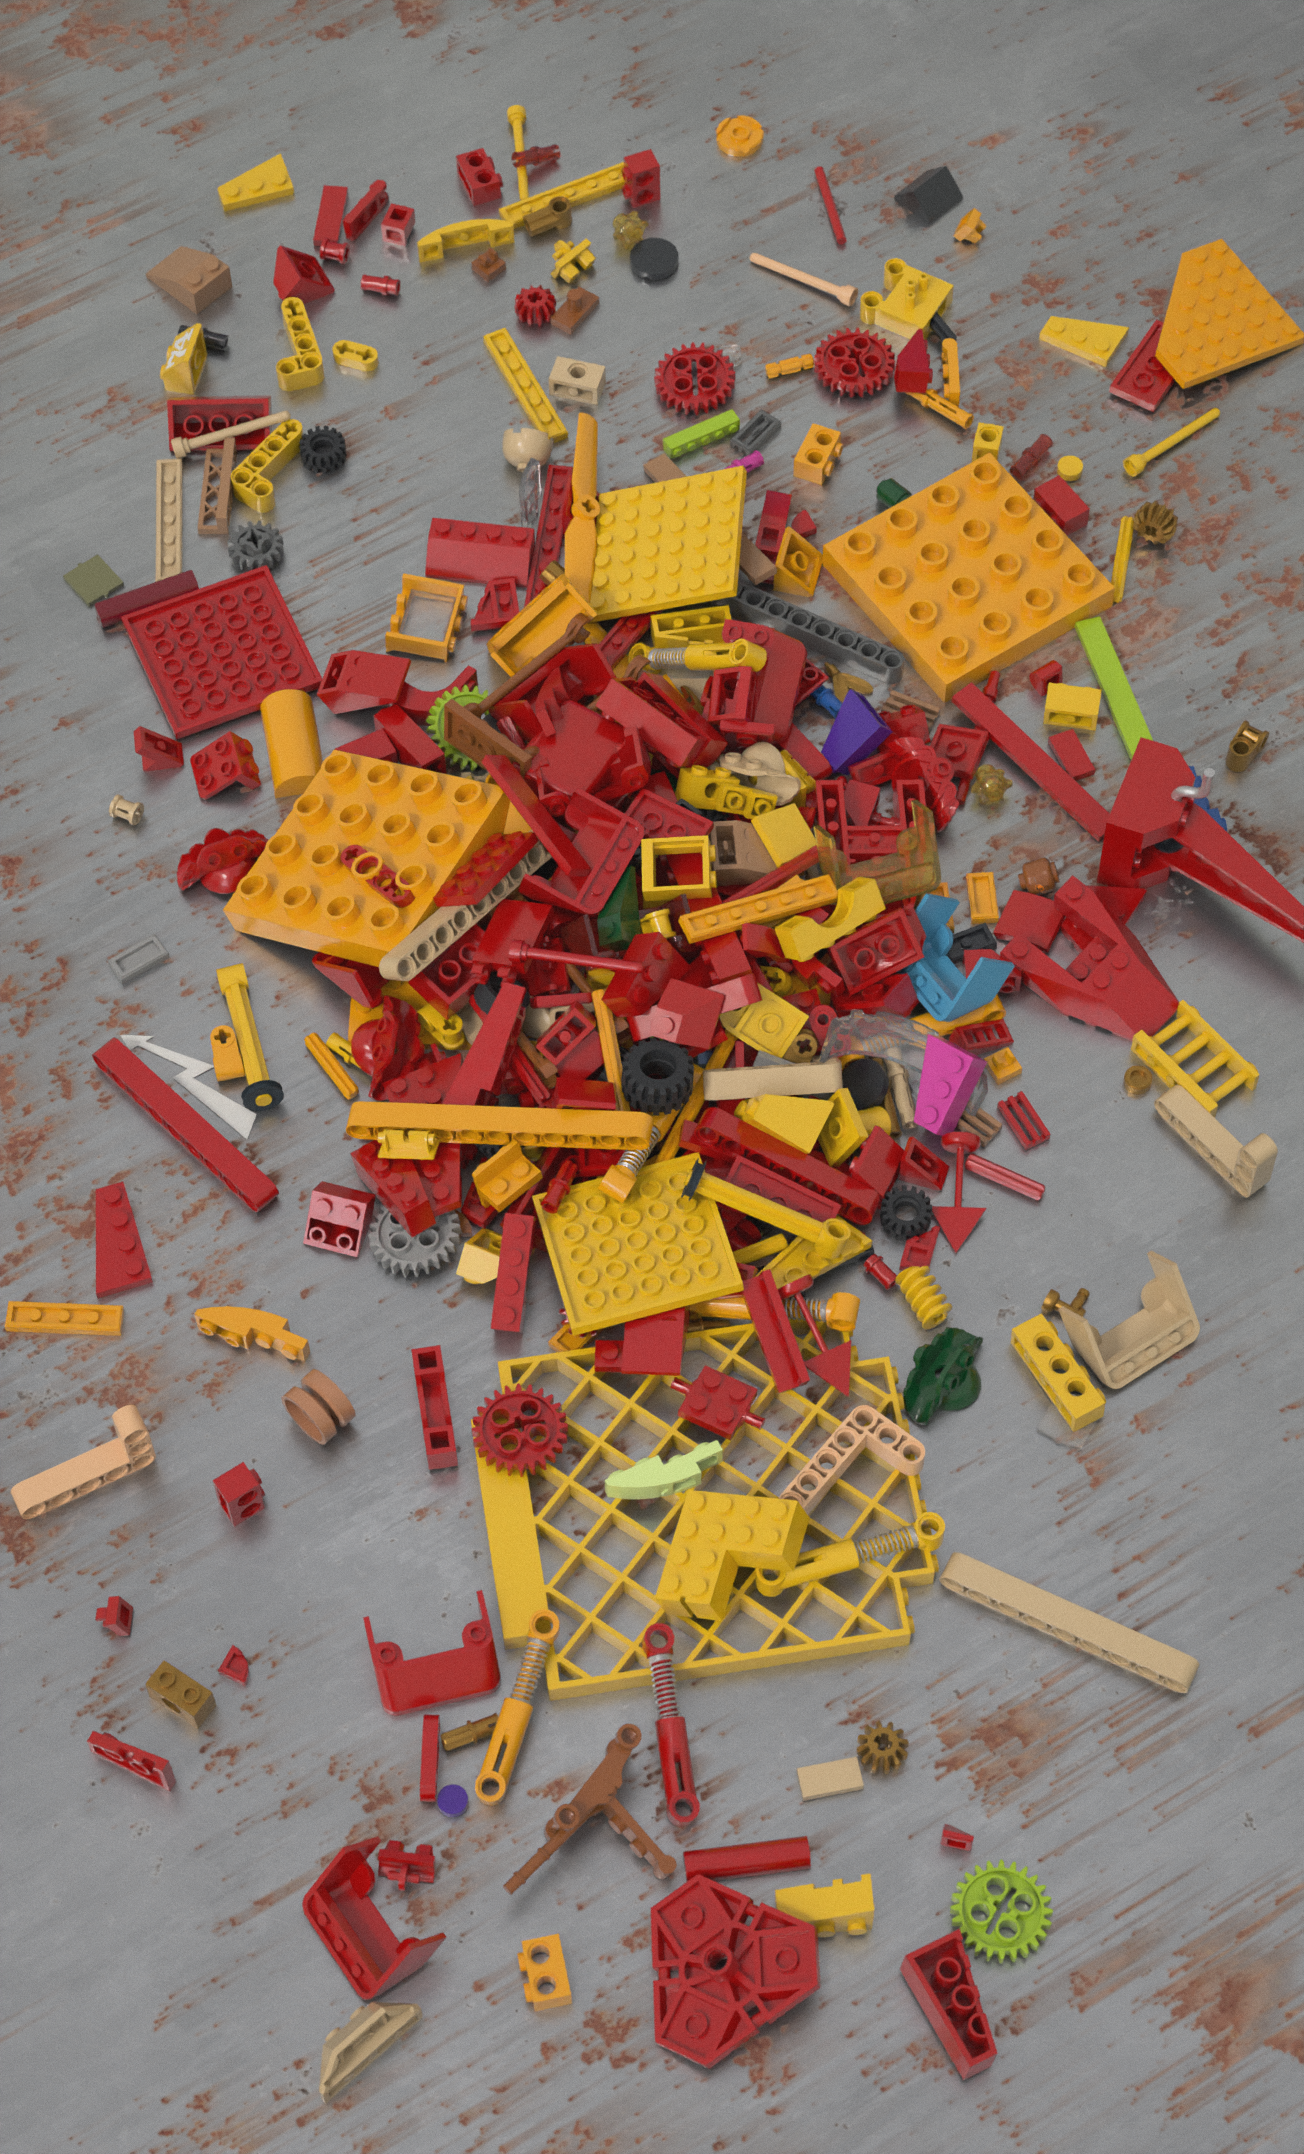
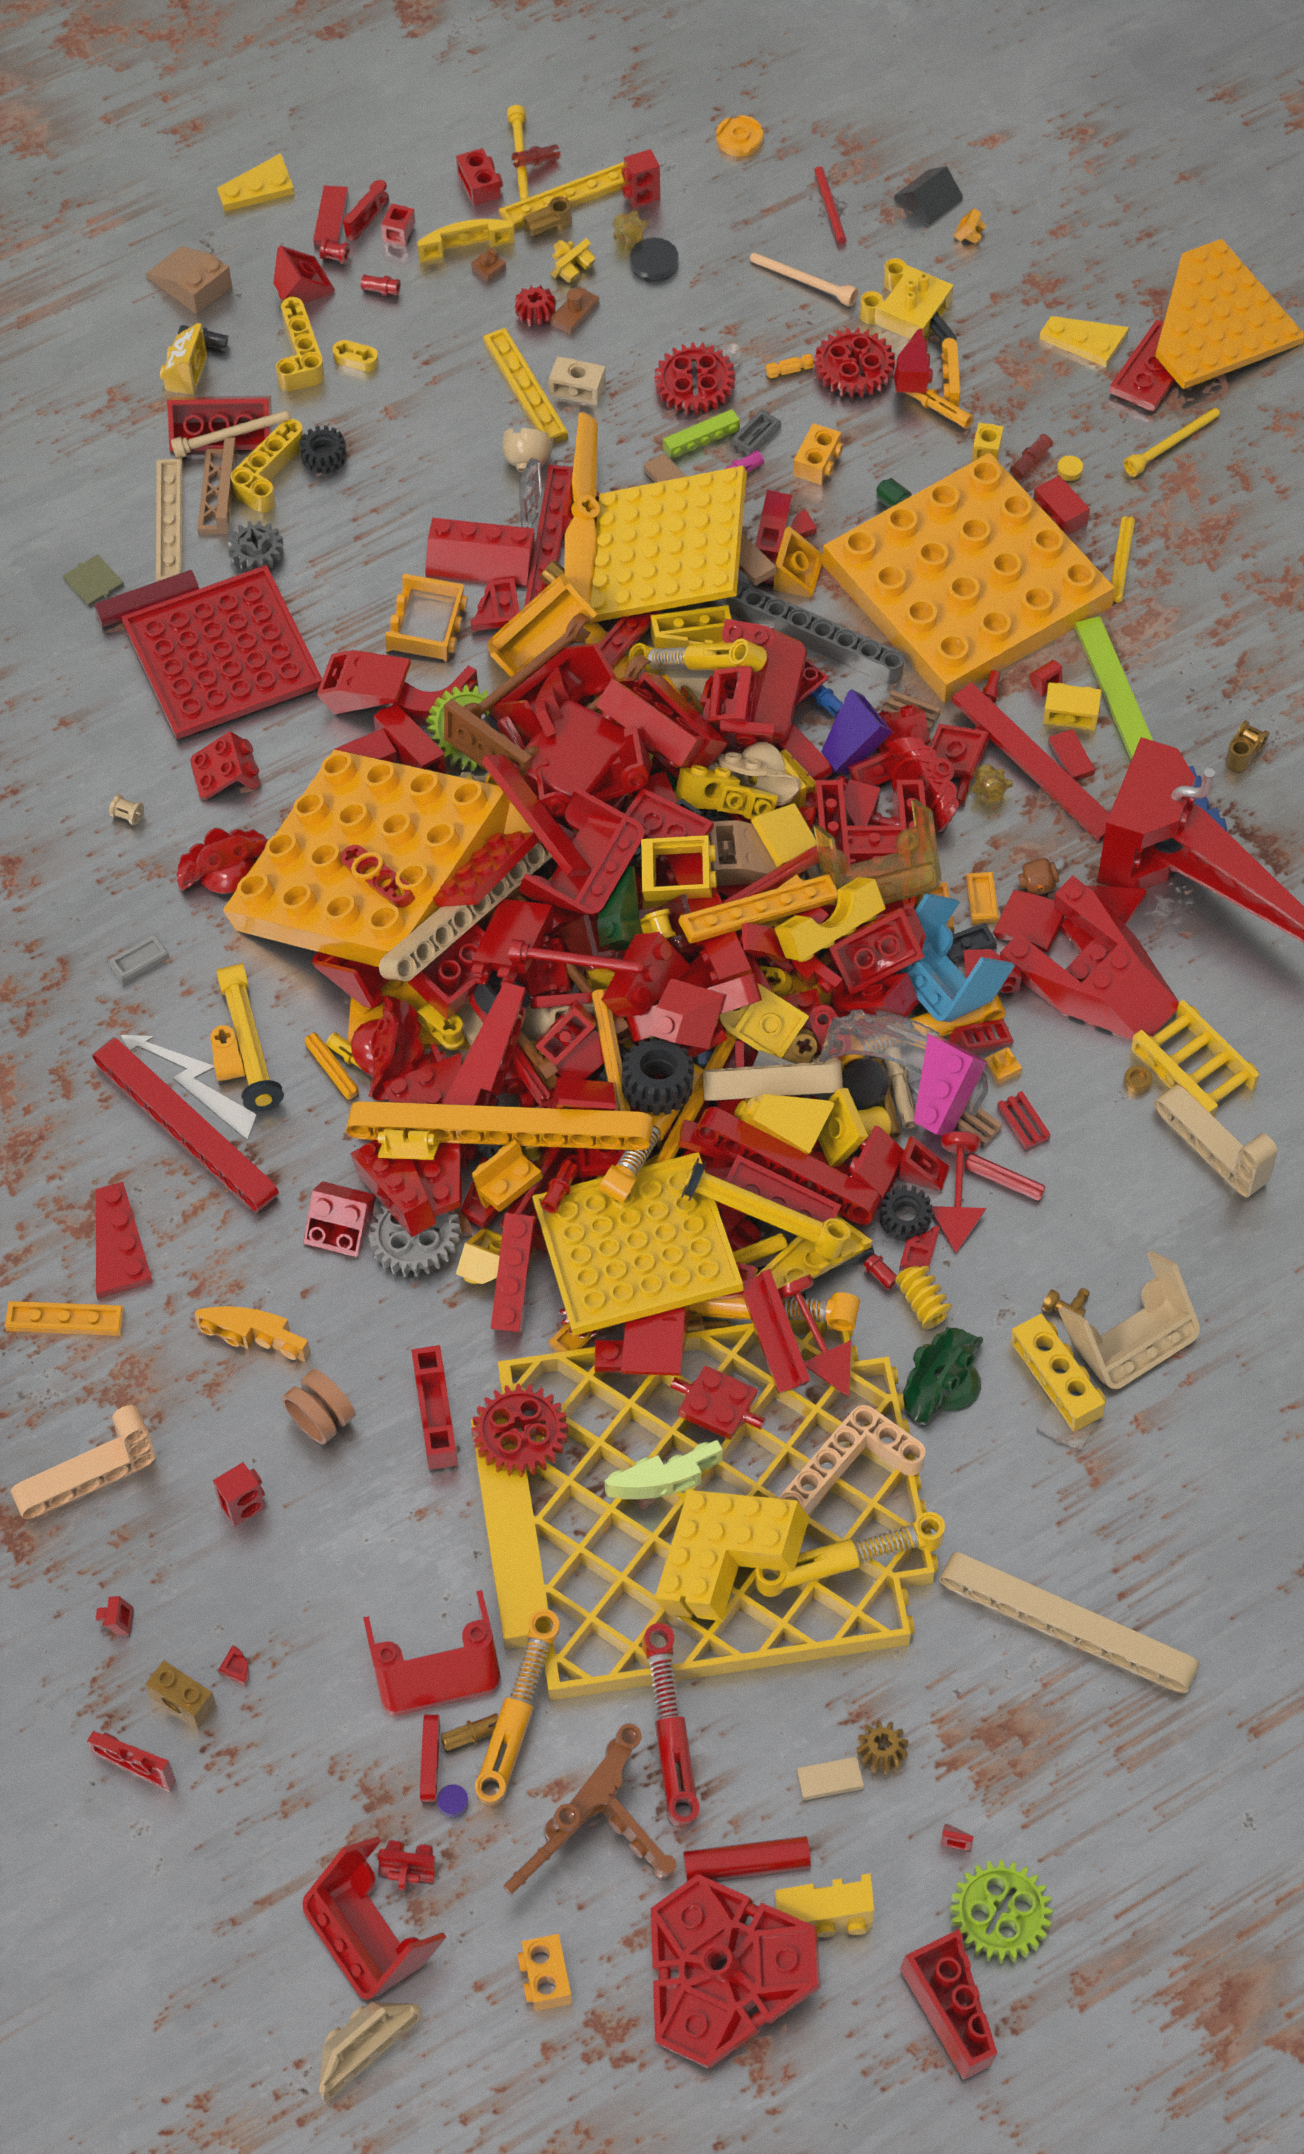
(157, 750): red slope -> none
(291, 741): light orange brick -> none
(844, 681): pearl gold piece -> none
(1155, 522): pearl gold gear -> none

